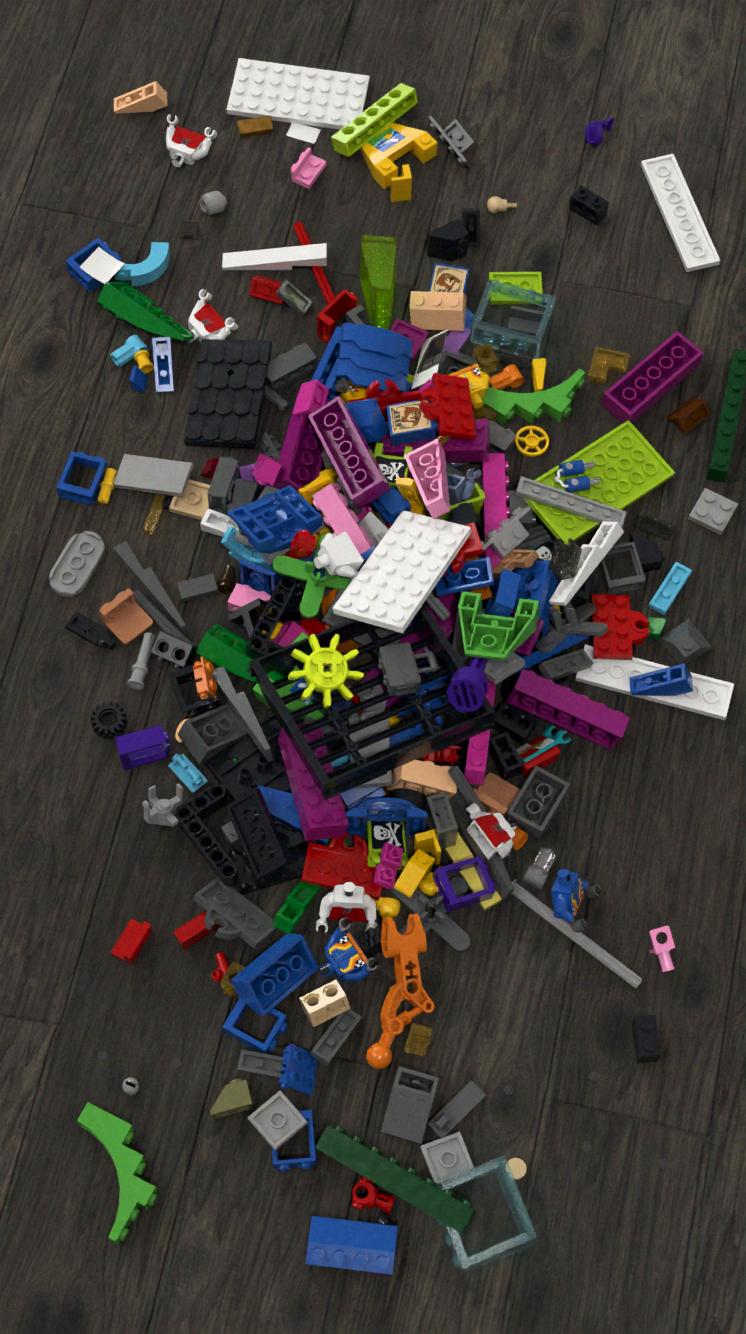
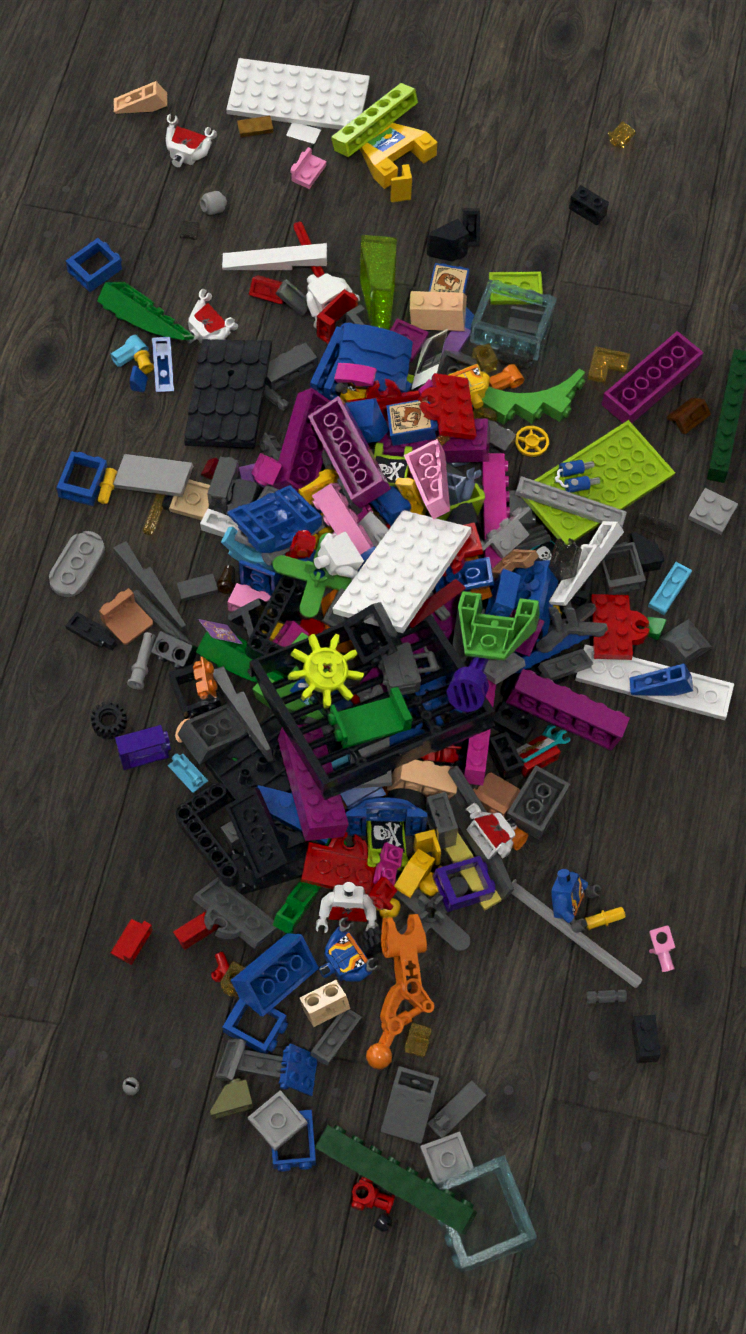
(101, 265): white sticker -> none
(134, 1192): bright green arch -> none
(149, 269): medium azure arch -> none
(162, 809): light grey piece -> none
(220, 631): none -> medium lavender sticker
(230, 1059): none -> dark grey tile
(310, 397): dark pink panel -> none
(323, 291): none -> white torso
(351, 1245): blue slope -> none
(356, 373): none -> dark pink slope
(371, 720): none -> green panel
(378, 611): none -> black window
(382, 894): none -> red bracket
(437, 601): none -> dark red sticker
(457, 137): dark grey bracket -> none
(497, 204): tan piece -> none
(517, 1168): tan piece -> none
(538, 372): yellow slope -> none
(538, 872): clear piece -> none
(594, 132): dark purple piece -> none
(604, 918): none -> yellow axle
(606, 996): none -> dark grey axle
(621, 135): none -> clear yellow bracket
(680, 213): white plate -> none

